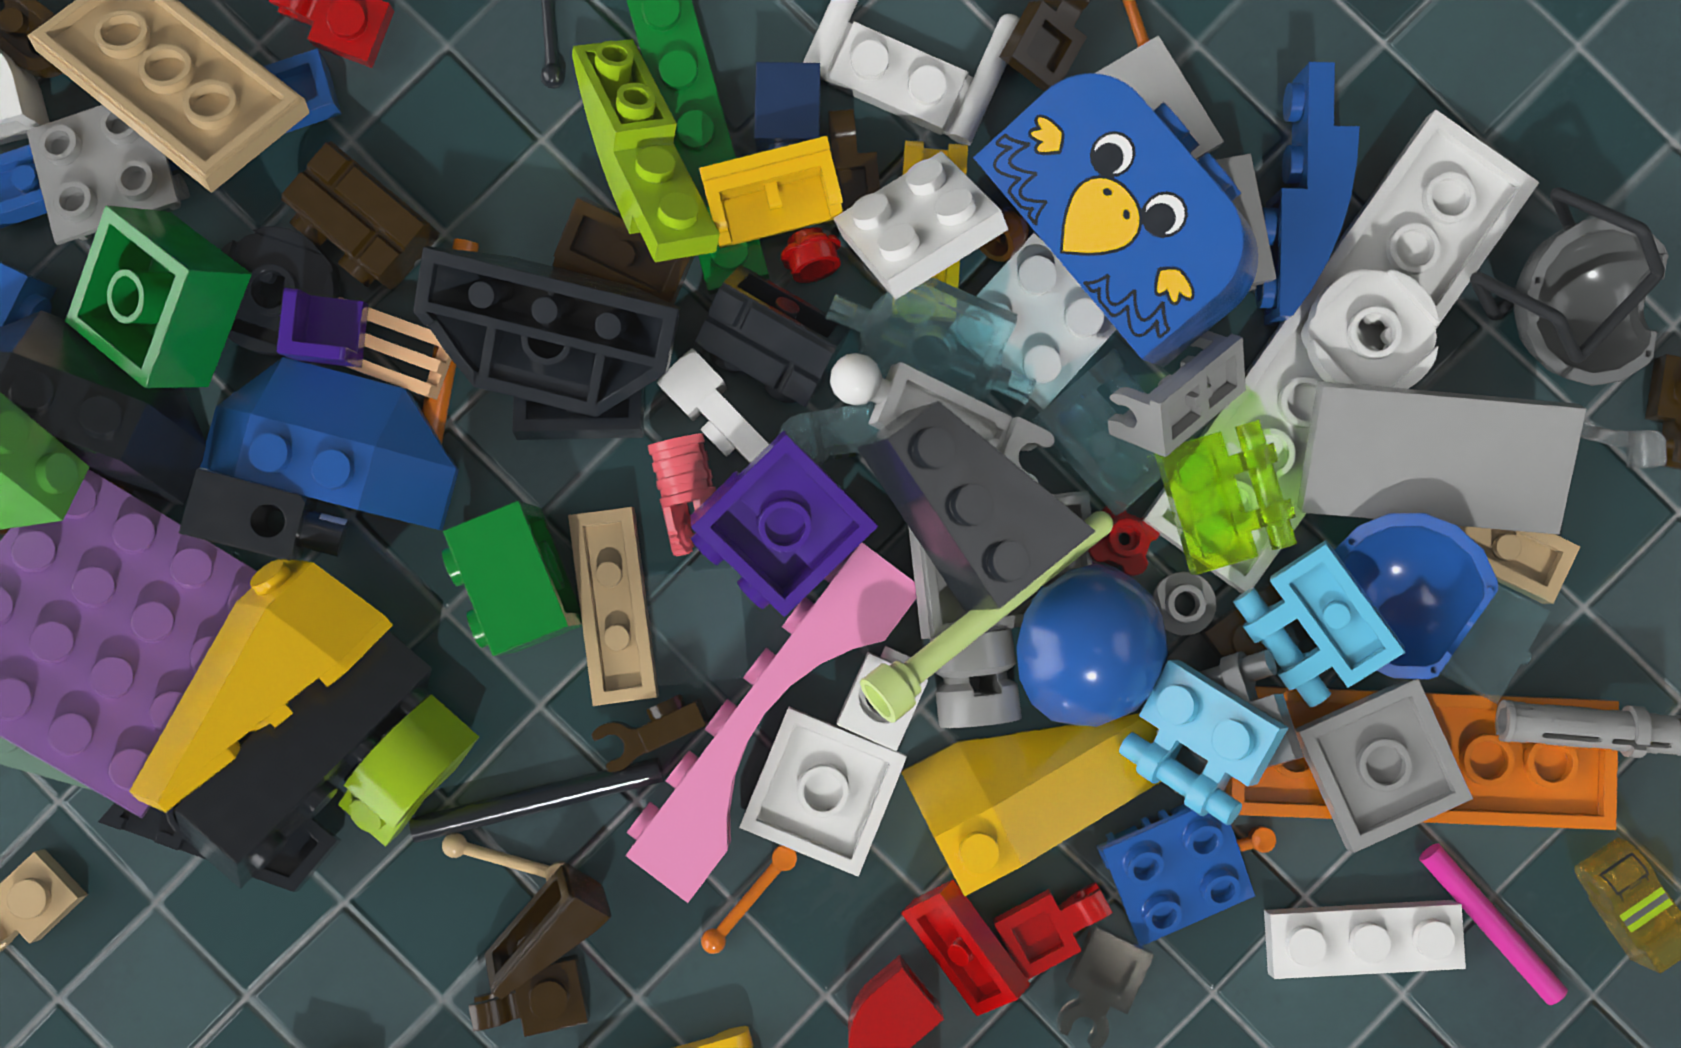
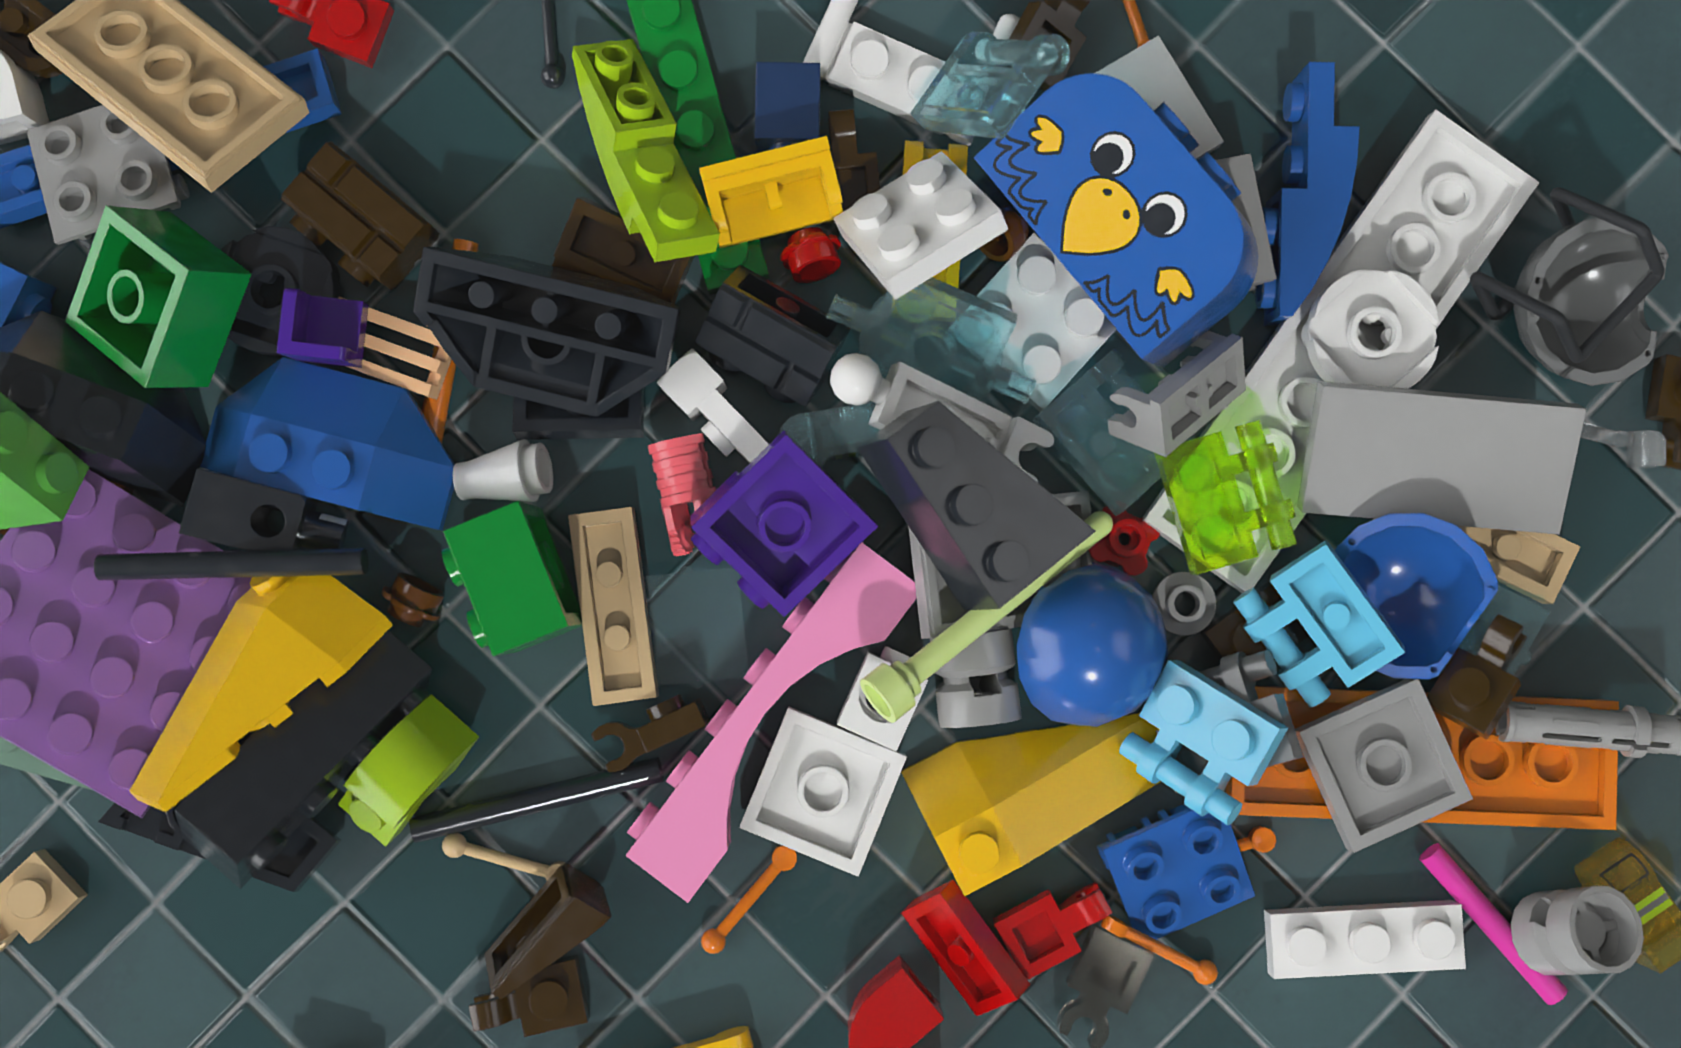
(231, 564): none -> black bar
(413, 599): none -> reddish brown plate
(509, 473): none -> white cone
(984, 99): none -> clear light blue plate
(1204, 970): none -> orange hinge
(1478, 688): none -> dark brown plate
(1577, 931): none -> light grey wheel

